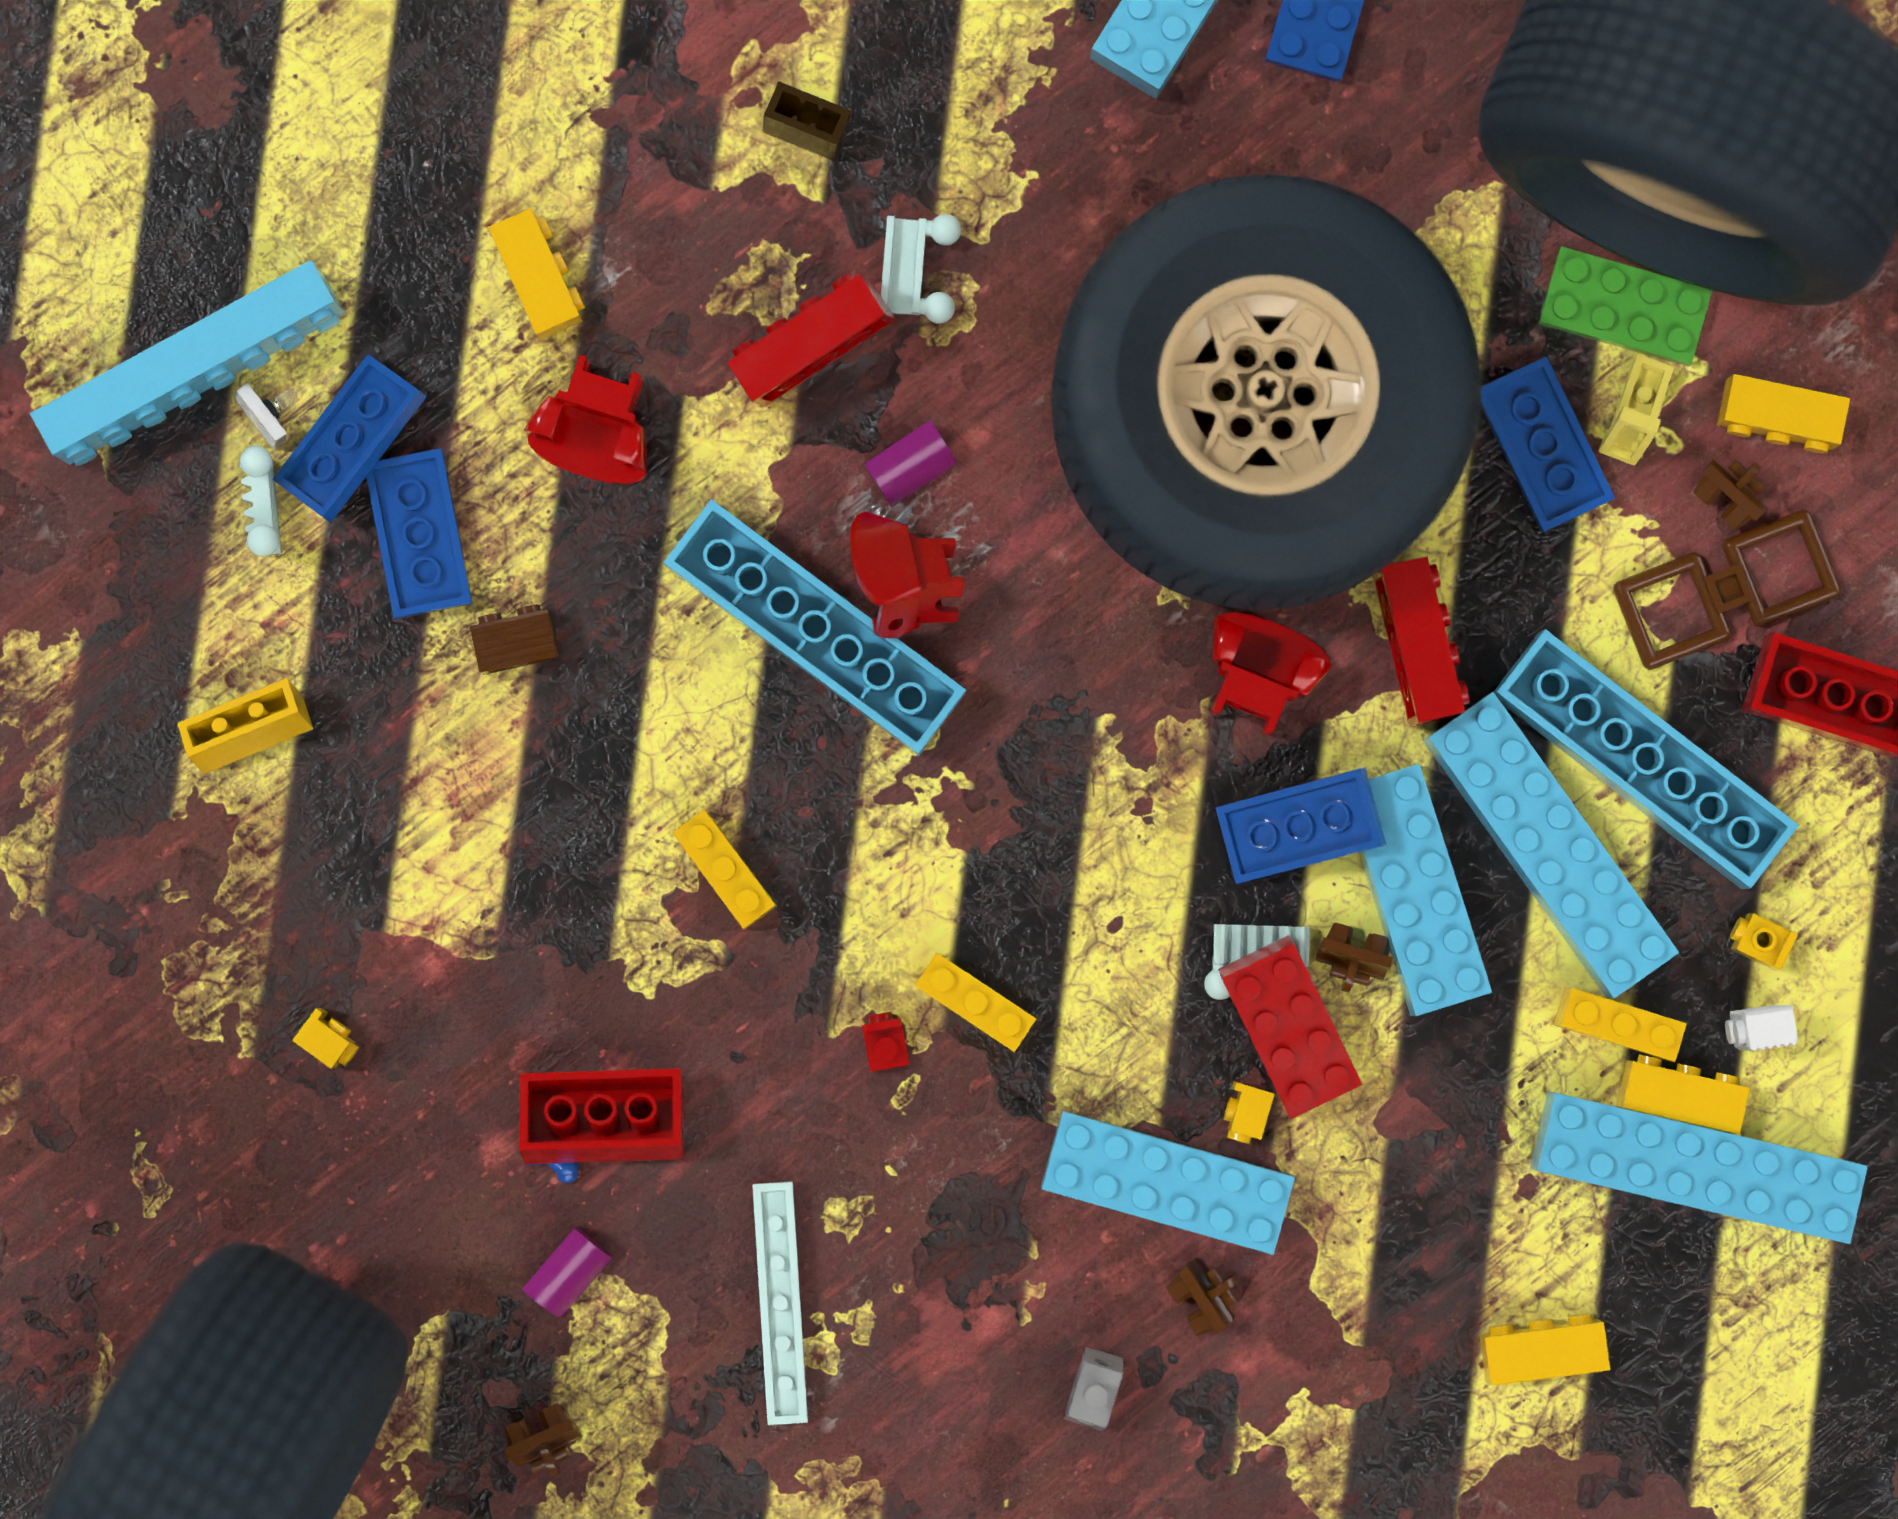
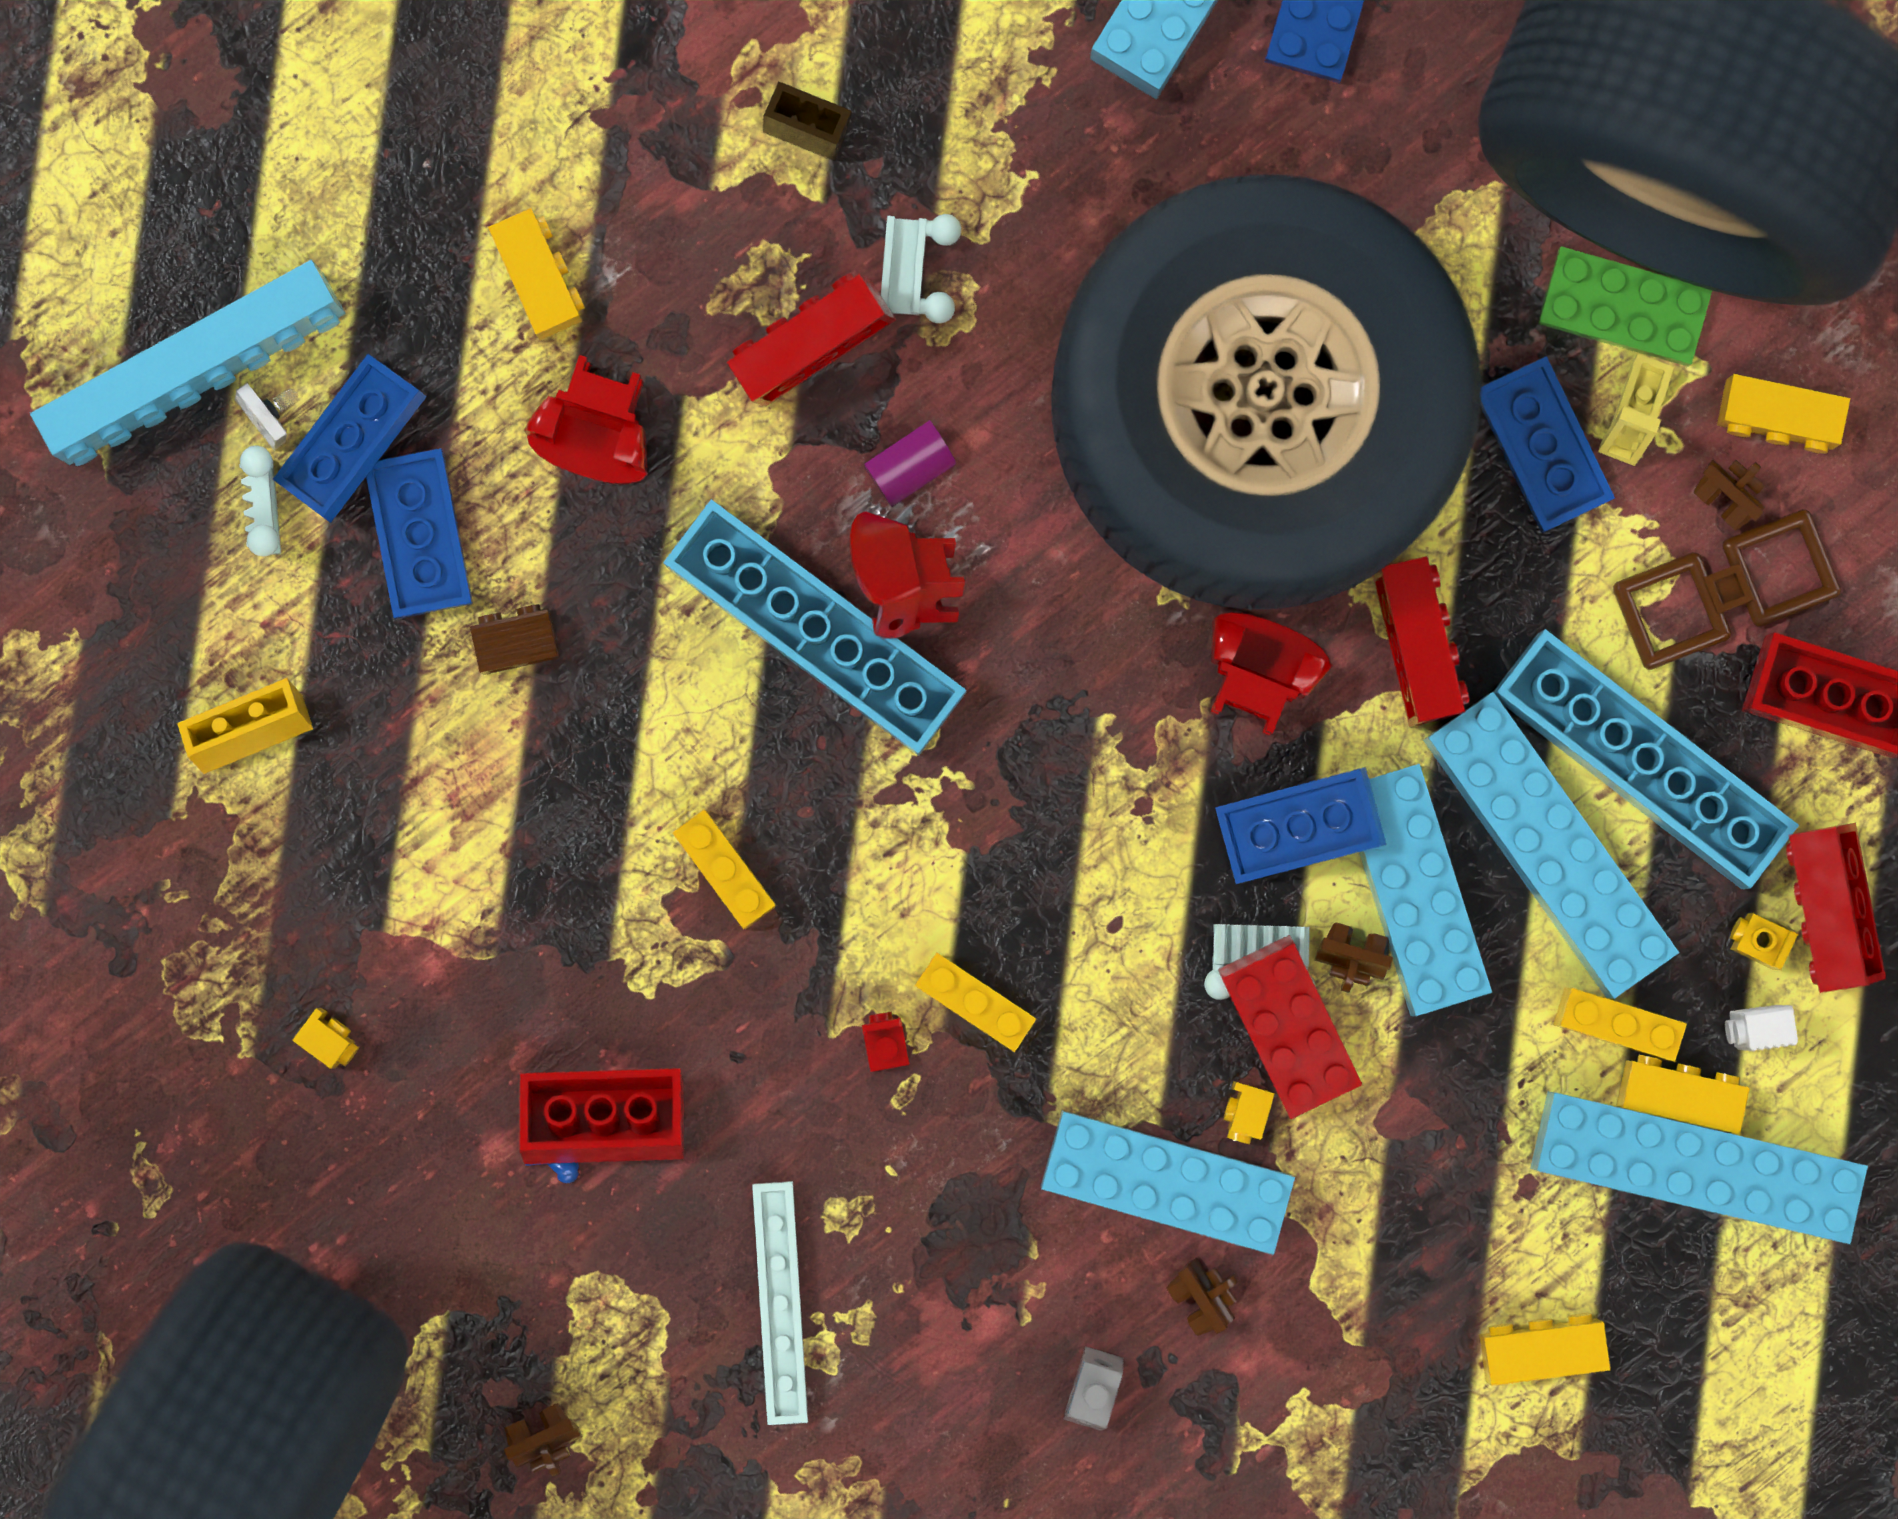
(567, 1272): magenta brick -> none
(1836, 908): none -> red brick

